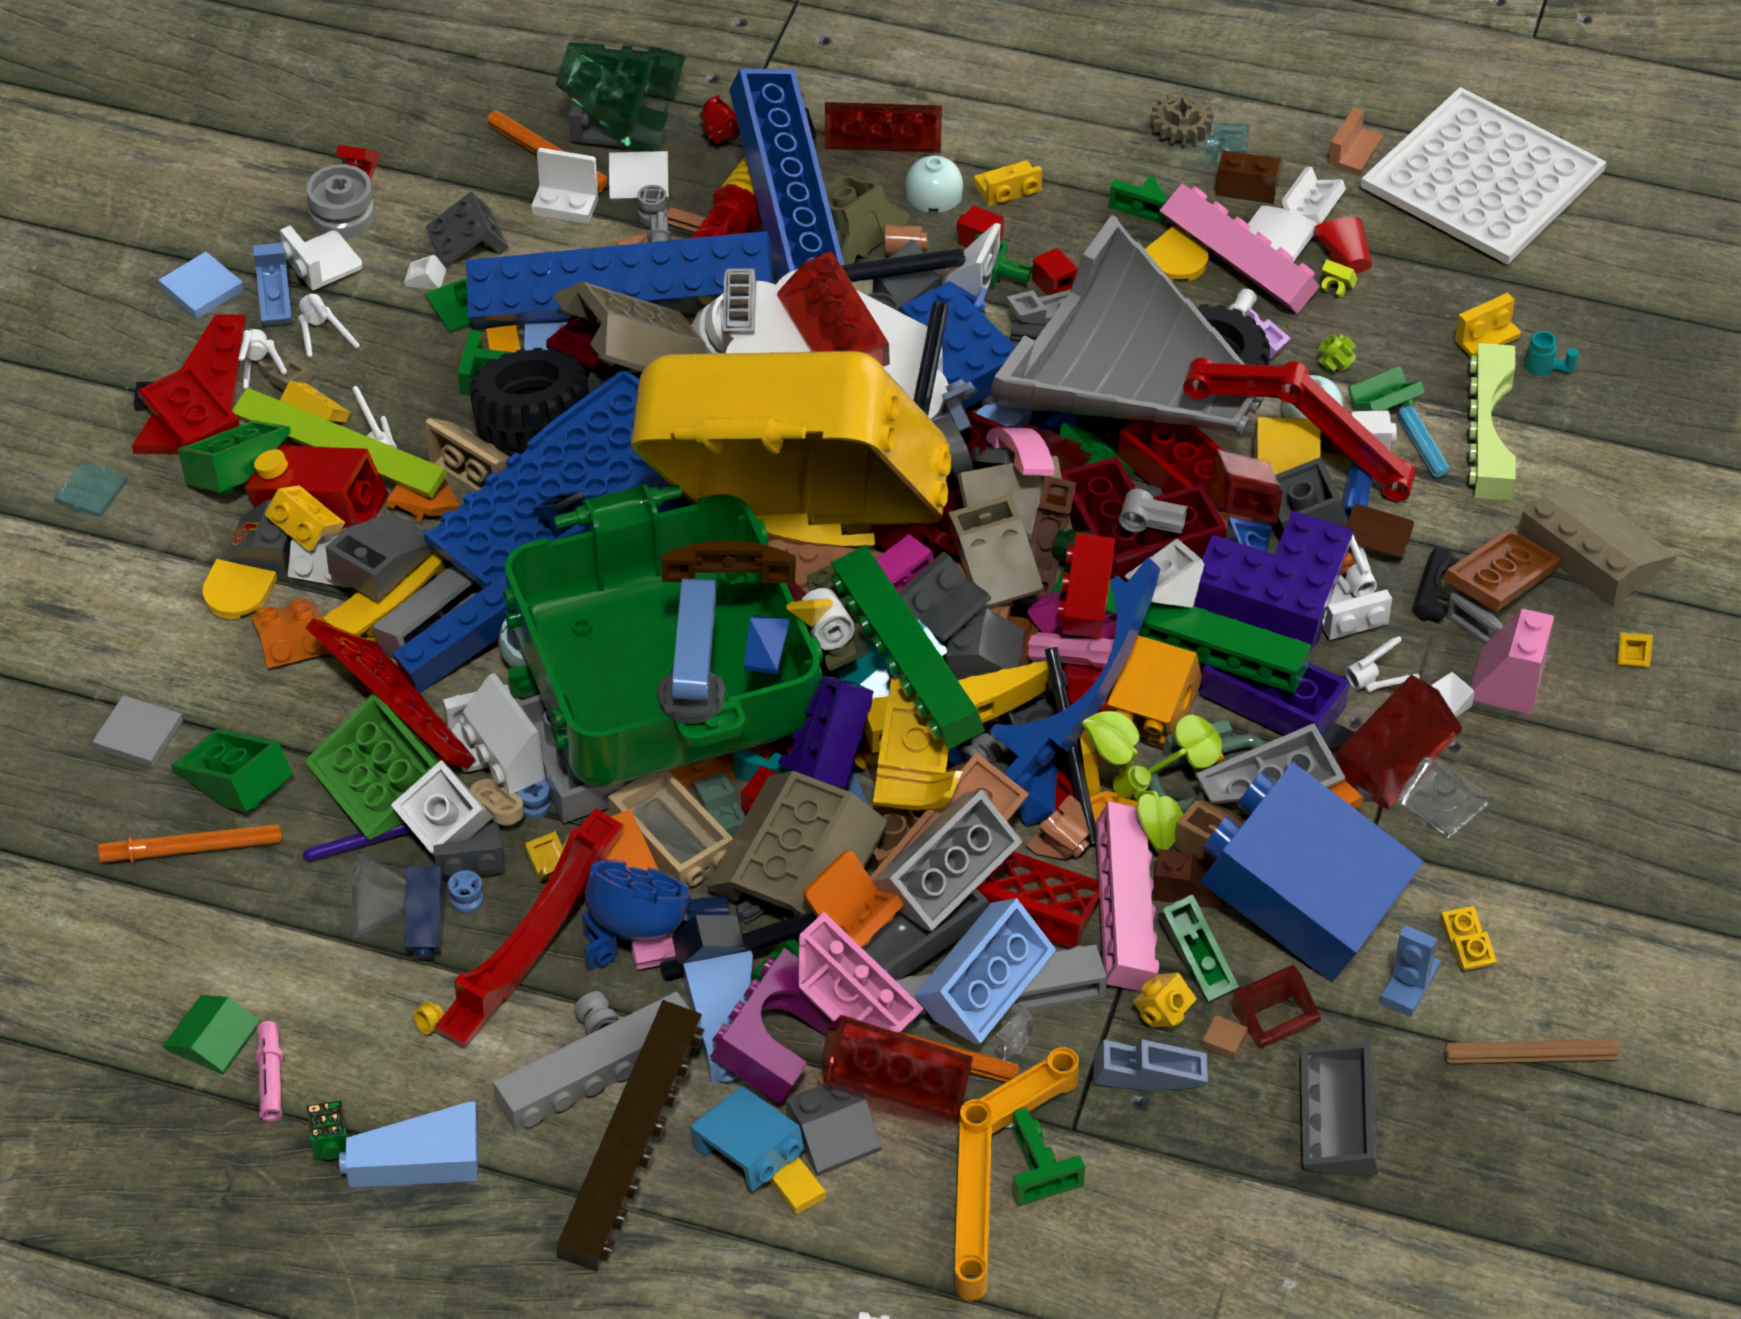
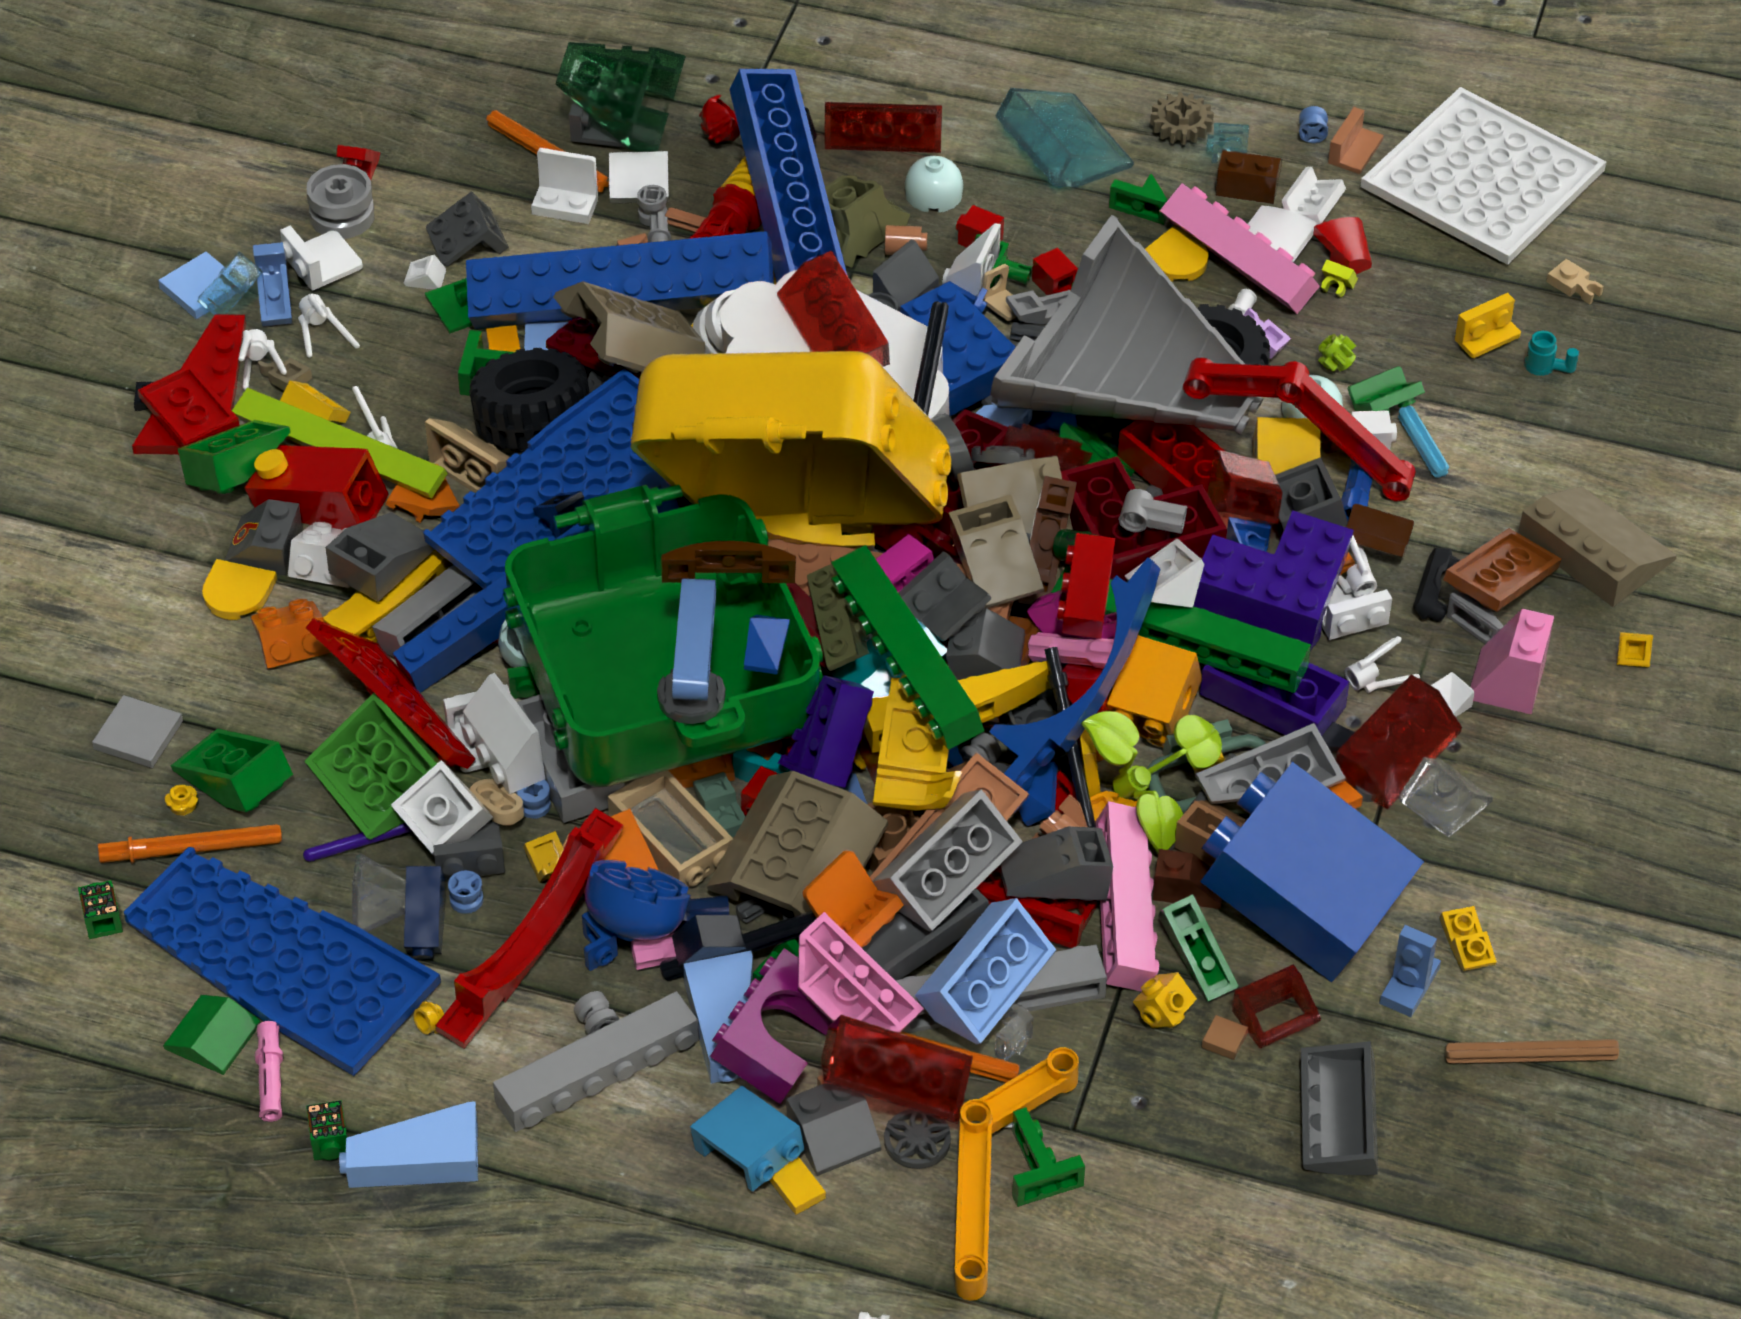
(91, 489): clear light blue piece -> none
(100, 909): none -> brick
(182, 805): none -> yellow plate
(230, 285): none -> clear light blue slope
(282, 960): none -> blue wing
(302, 516): yellow bracket -> none
(629, 1136): dark brown brick -> none
(739, 282): flat silver slope -> none
(810, 610): yellow slope -> none
(835, 626): white wheel -> none
(904, 265): black axle -> none
(916, 1139): none -> dark grey wheel
(957, 393): sand blue bracket -> none
(997, 295): none -> tan bracket
(1009, 182): yellow bracket -> none
(1029, 448): bright pink slope -> none
(1060, 865): none -> dark grey slope
(1061, 137): none -> clear light blue slope
(1149, 1066): sand blue slope -> none
(1313, 124): none -> medium blue wheel
(1493, 463): yellowish green arch -> none
(1571, 279): none -> tan plate

